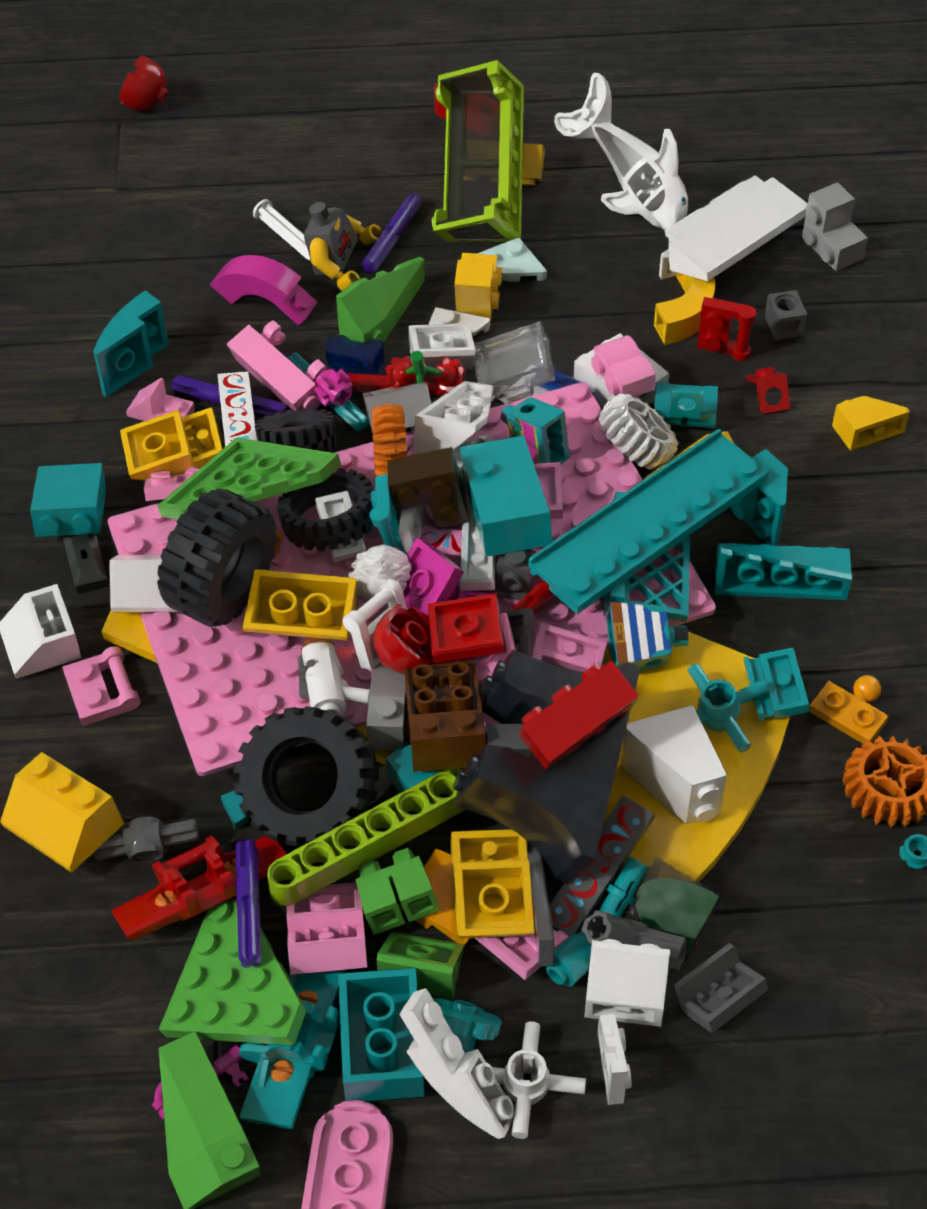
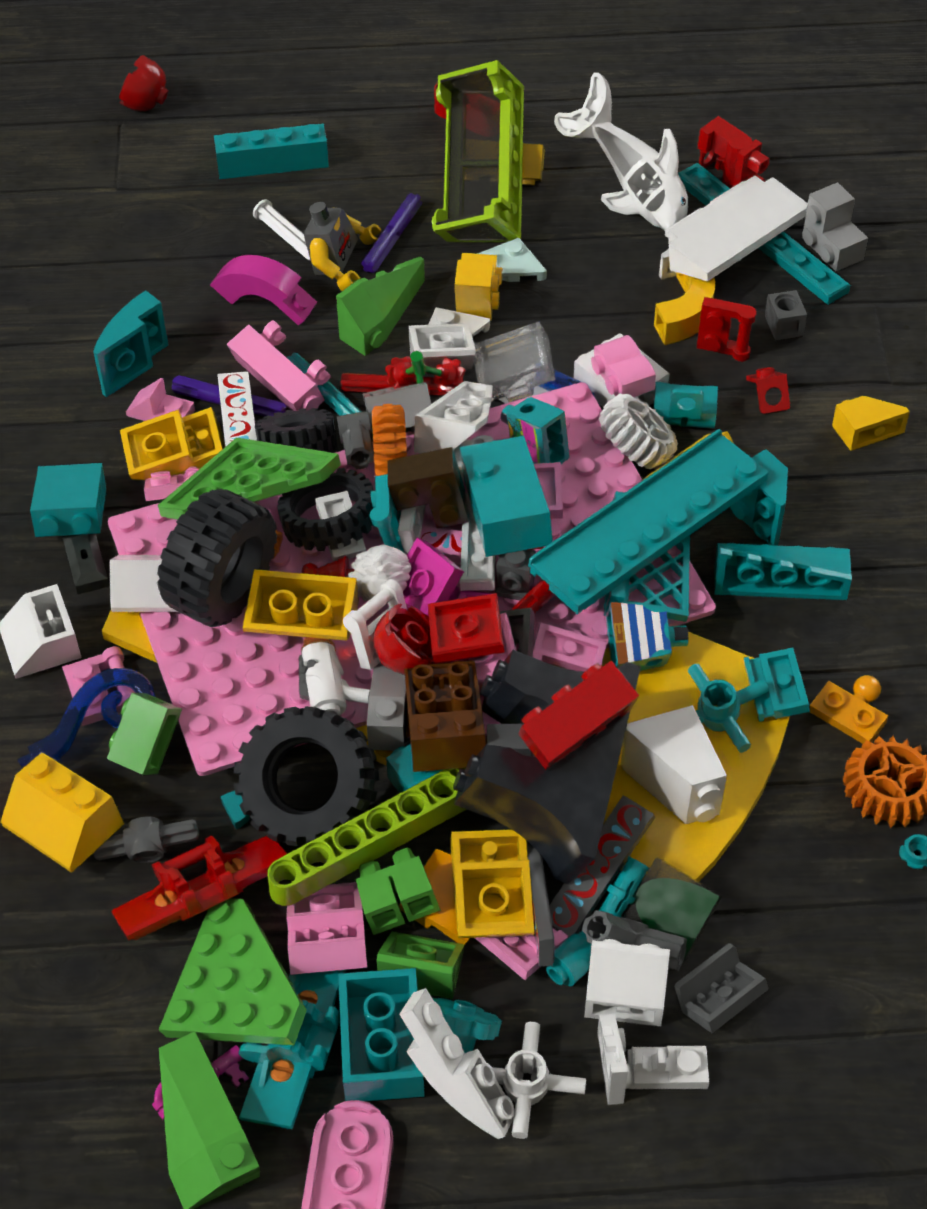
(62, 738): none -> clear blue plant
(143, 733): none -> bright green brick
(248, 904): dark purple axle -> none
(271, 151): none -> teal slope
(333, 387): dark pink gear -> none
(336, 568): none -> red piece
(354, 355): clear blue leg -> none
(356, 439): none -> dark grey piece
(668, 1067): none -> white plate
(732, 151): none -> red hips
(780, 249): none -> teal tile

